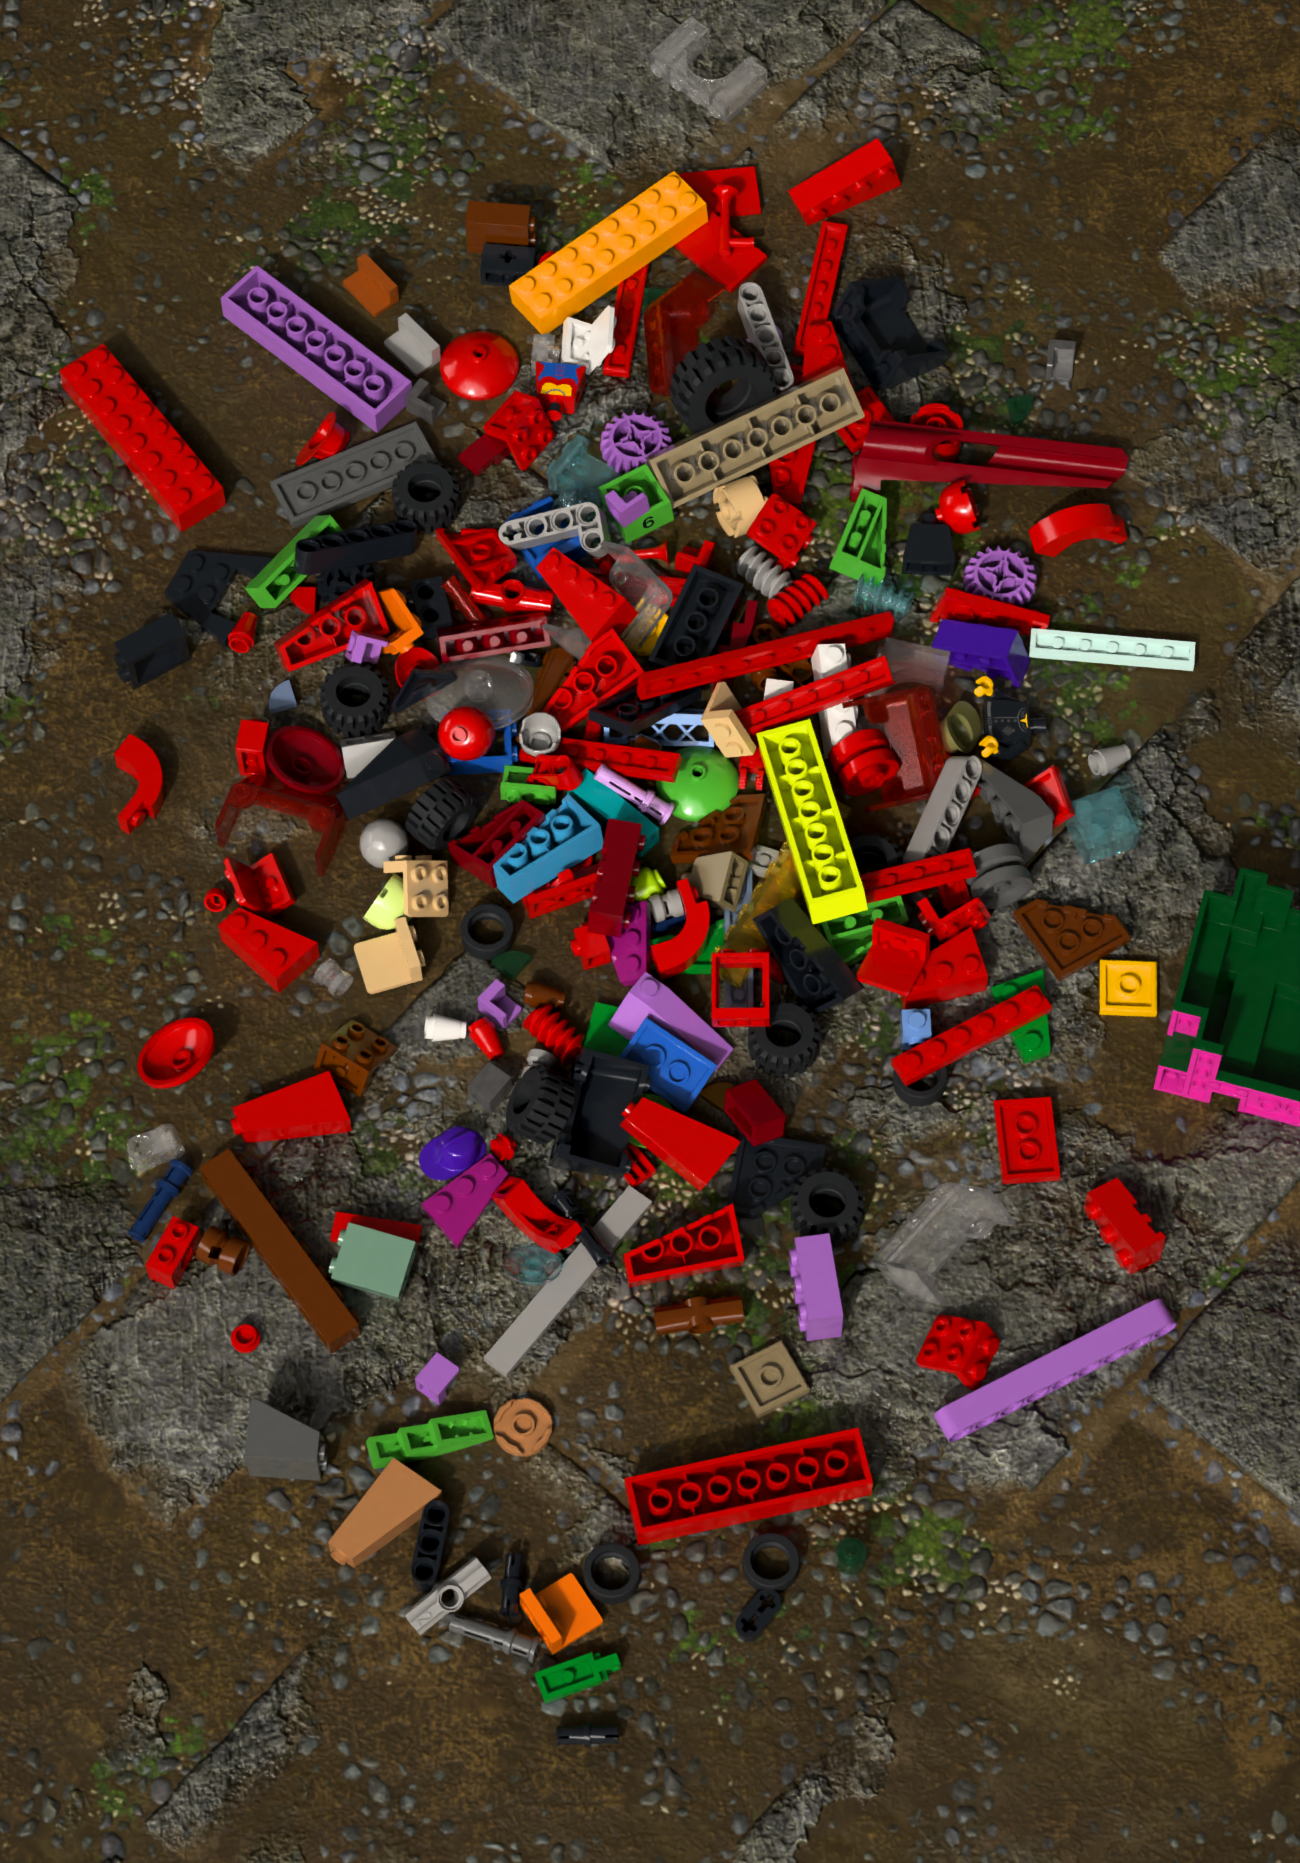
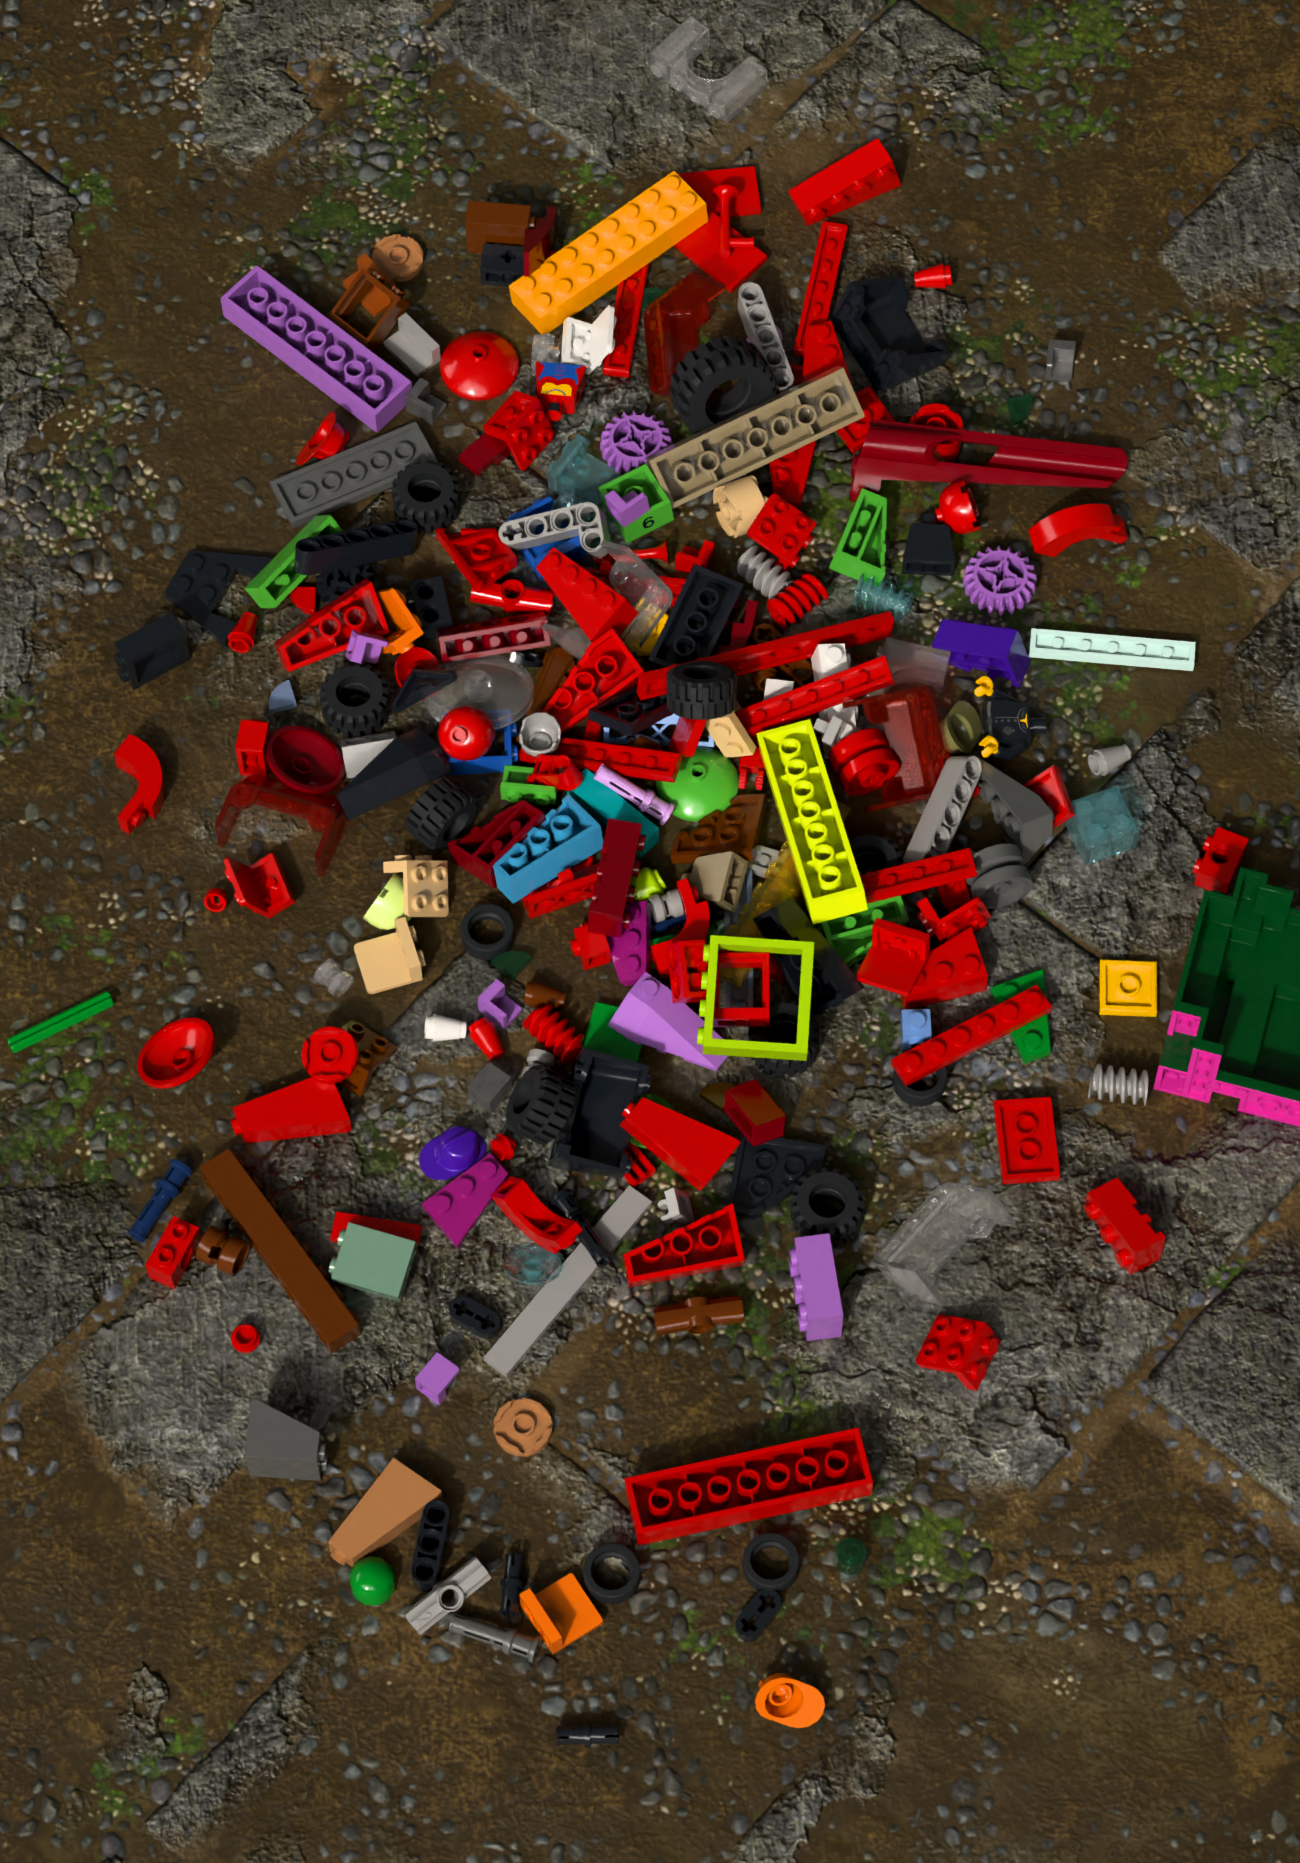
(60, 1021): none -> green axle
(142, 437): red brick -> none
(156, 1147): clear piece -> none
(268, 948): red wedge -> none
(330, 1055): none -> red tile
(354, 295): none -> reddish brown window
(372, 1580): none -> green hair
(383, 841): light grey piece -> none
(398, 257): none -> medium nougat tile
(431, 1439): bright green slope -> none
(463, 600): clear red pin -> none
(477, 1311): none -> black beam
(540, 241): none -> dark red slope
(575, 1675): green hinge -> none
(675, 1067): blue plate -> none
(678, 1207): none -> light grey tile
(686, 737): none -> red tile
(686, 970): none -> red brick
(701, 690): none -> black tyre
(755, 1048): none -> lime window
(769, 1379): dark tan tile -> none
(789, 1701): none -> orange piece
(832, 731): none -> light grey tile
(934, 277): none -> red cone
(967, 607): red wing -> none
(1054, 1370): medium lavender beam -> none
(1069, 935): reddish brown plate -> none
(1118, 1084): none -> light grey piece
(1224, 846): none -> red brick

